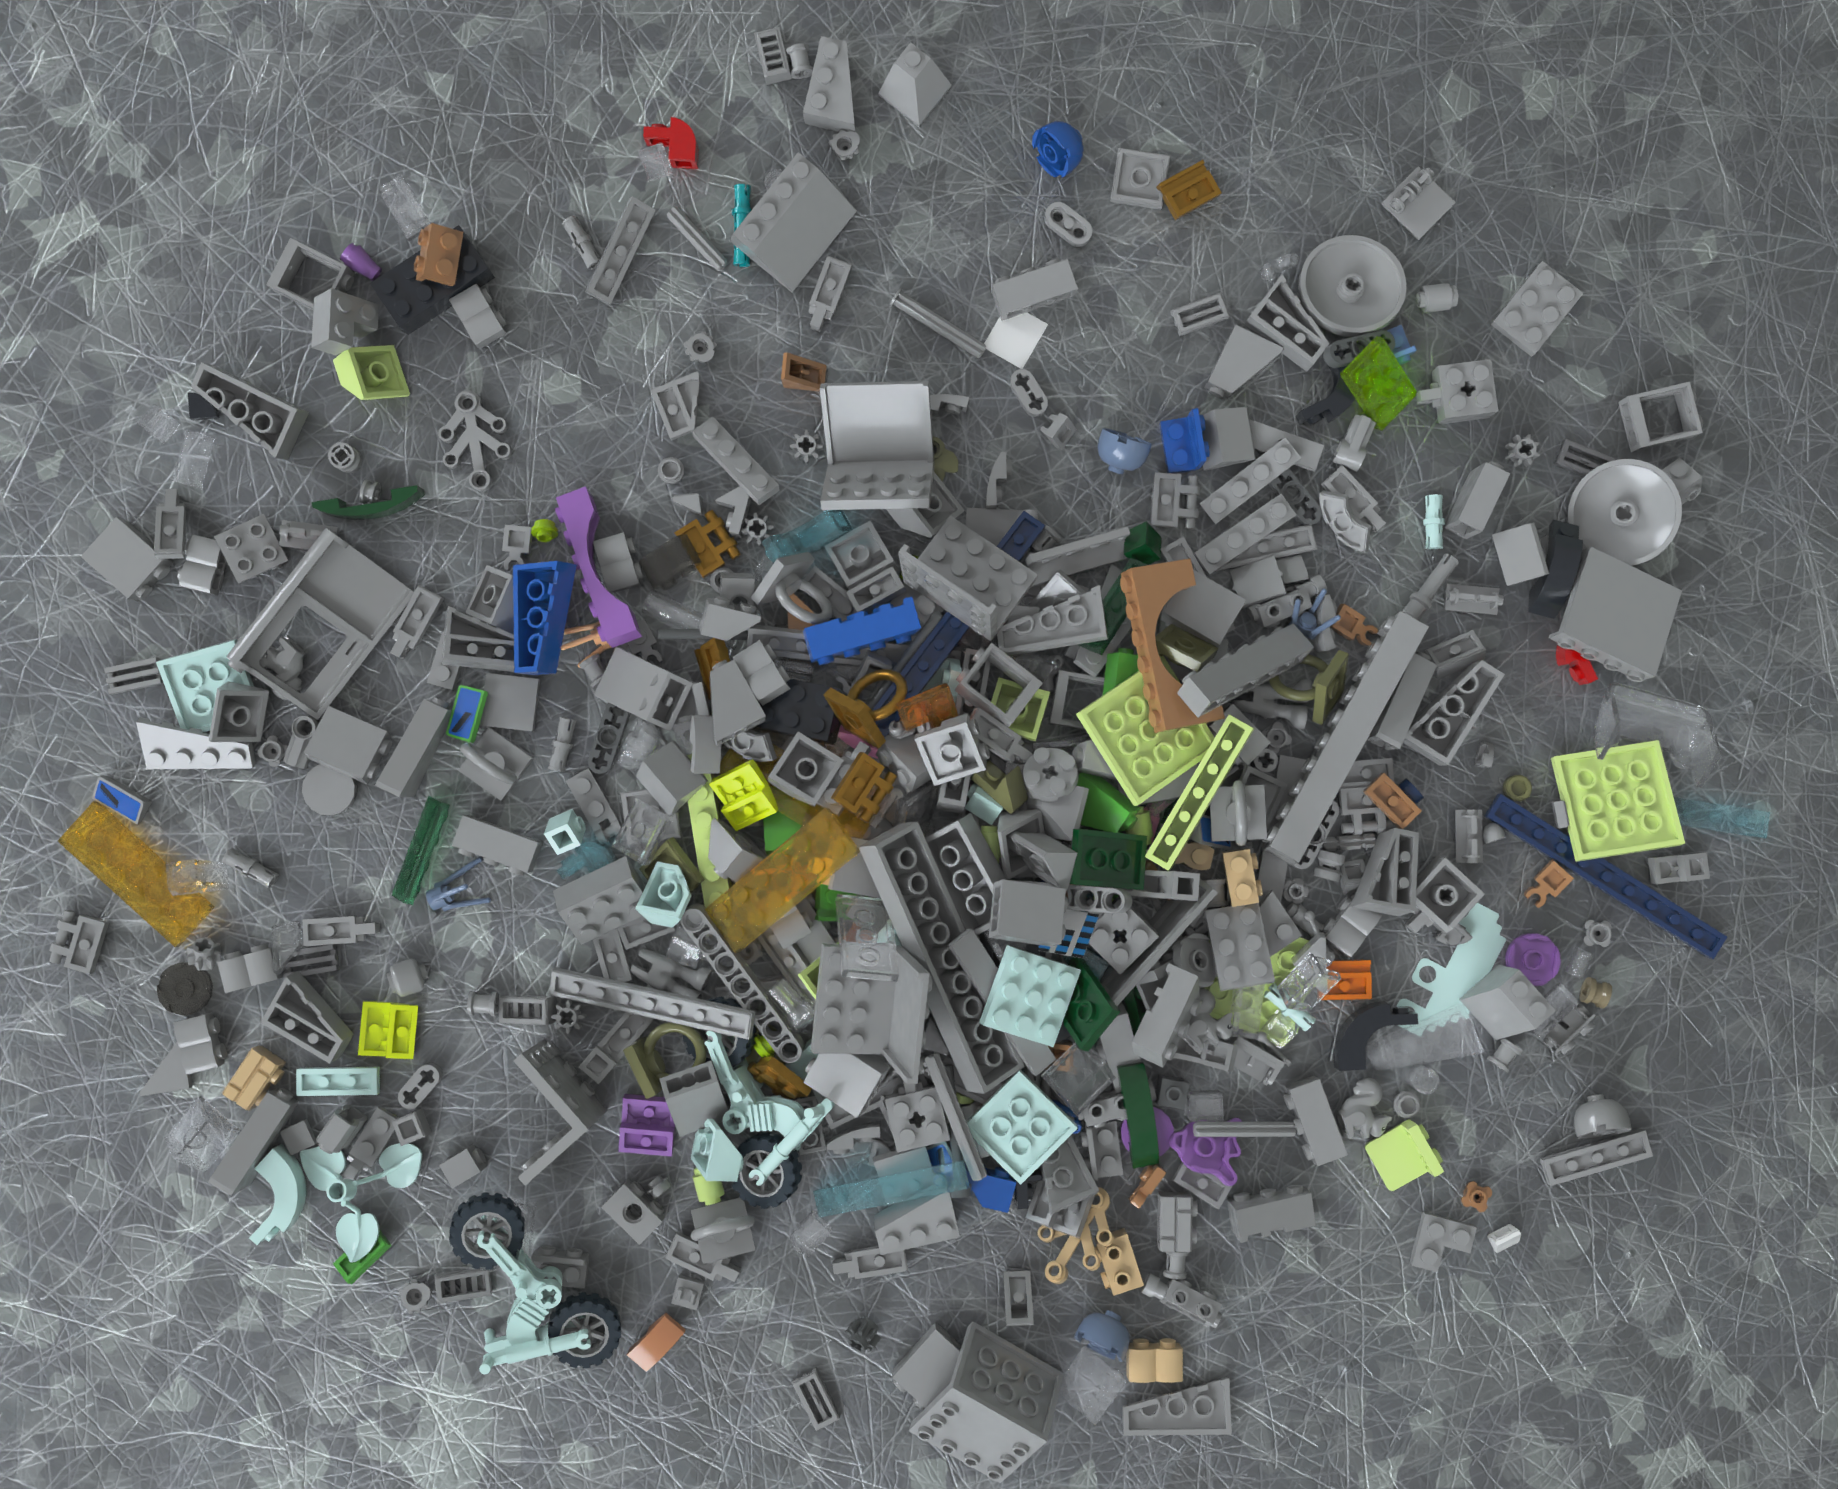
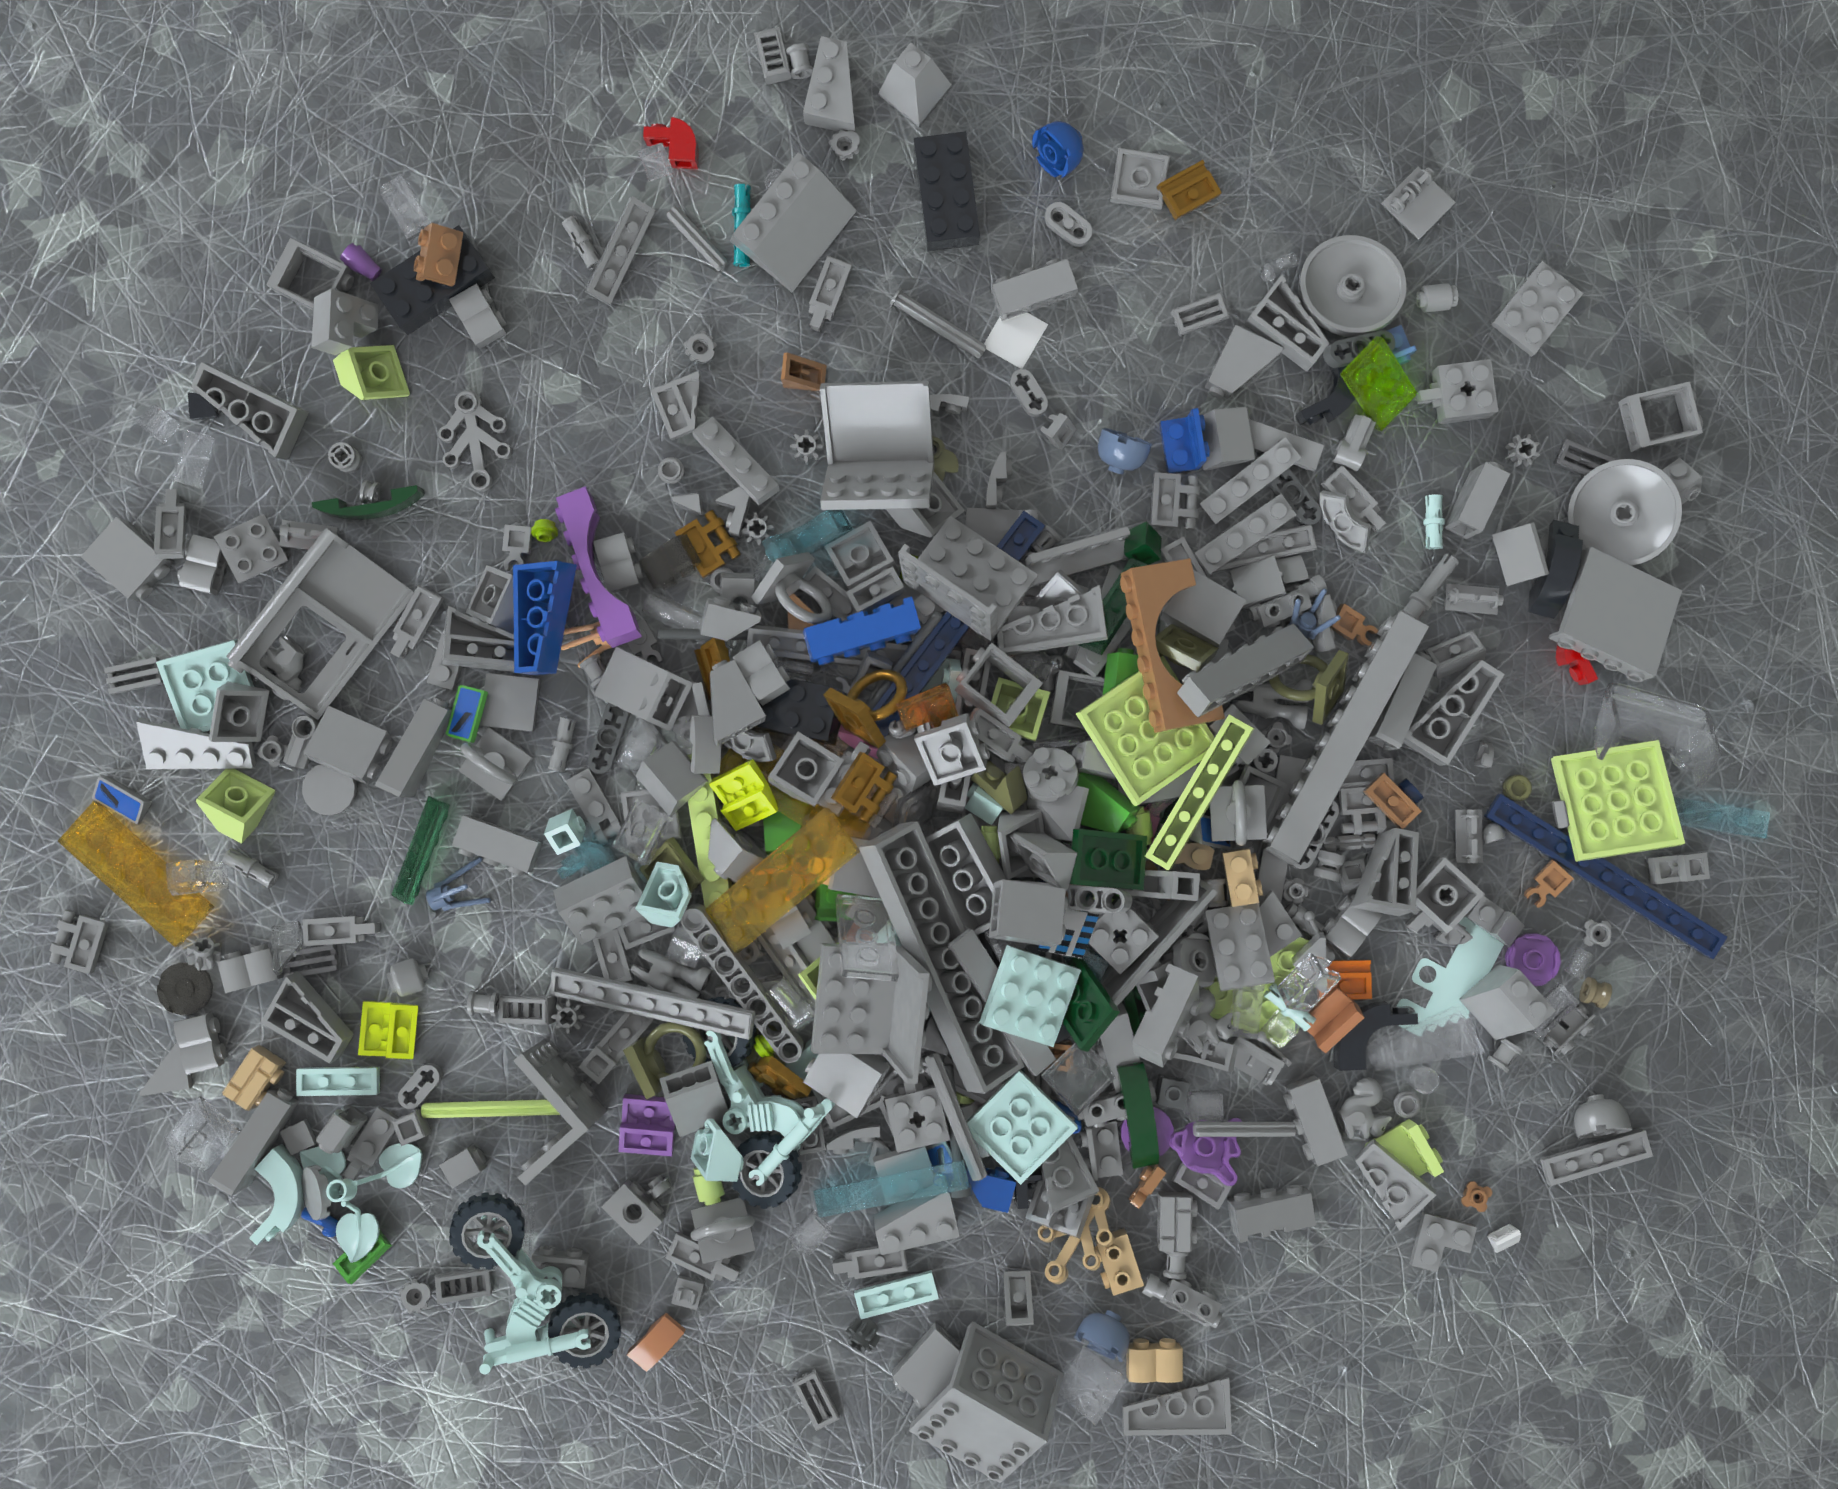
(235, 803): none -> yellowish green slope
(314, 1192): none -> light grey tile
(328, 1223): none -> blue arm
(487, 1109): none -> yellowish green axle
(896, 1294): none -> light aqua plate
(946, 191): none -> black brick
(1334, 1019): none -> nougat panel
(1397, 1185): none -> light grey wing
(1495, 921): none -> light grey slope

